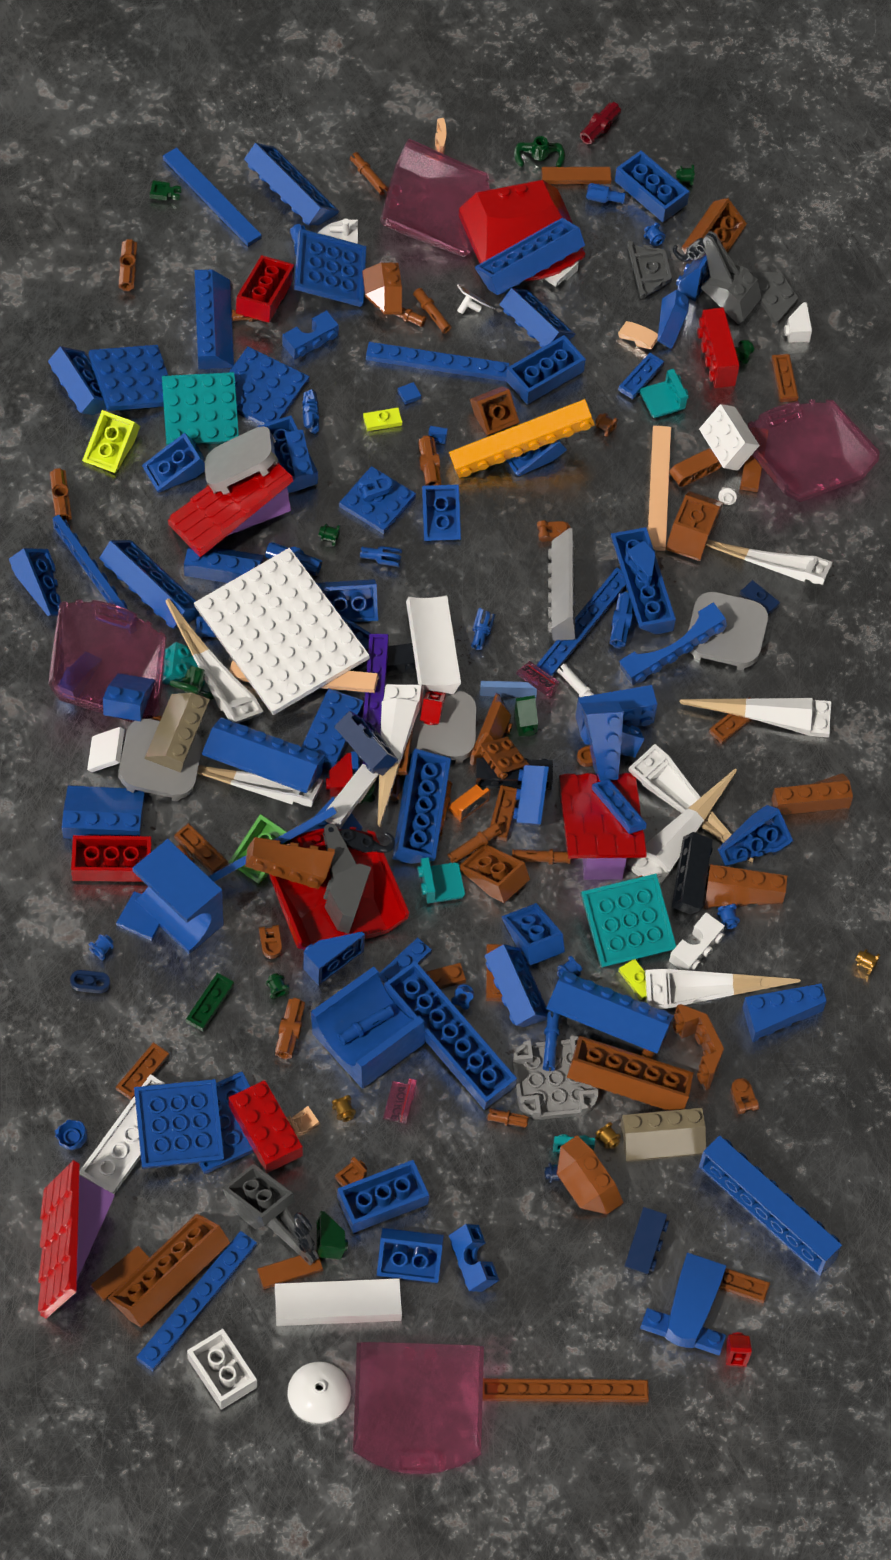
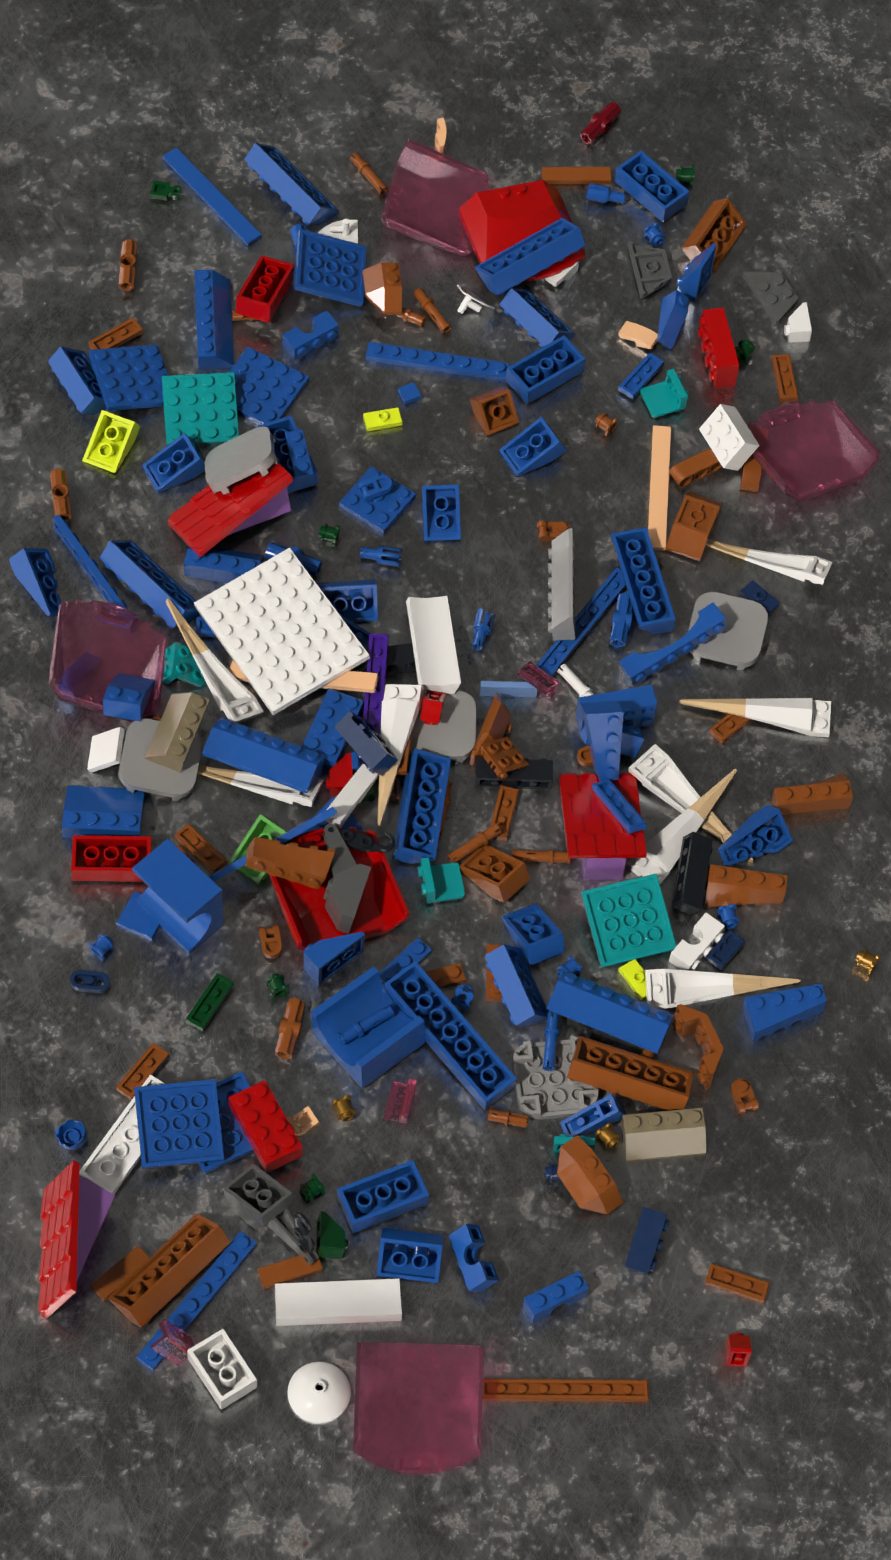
(117, 336): none -> dark orange plate
(173, 1343): none -> clear pink panel
(192, 682): dark green piece -> none
(311, 411): blue hinge -> none
(311, 1188): none -> dark green brick
(351, 1173): dark orange bracket -> none
(429, 461): dark orange piece -> none
(439, 434): blue tile -> none
(469, 802): orange panel -> none
(522, 438): light orange brick -> none
(526, 716): dark green slope -> none
(531, 795): blue slope -> none
(539, 150): dark green piece -> none
(543, 1302): none -> blue arch
(594, 1116): none -> blue slope
(641, 561): blue slope -> none
(691, 1307): blue slope -> none
(725, 949): none -> dark blue plate
(727, 496): white plate -> none
(728, 283): dark grey slope -> none
(770, 1205): blue brick -> none

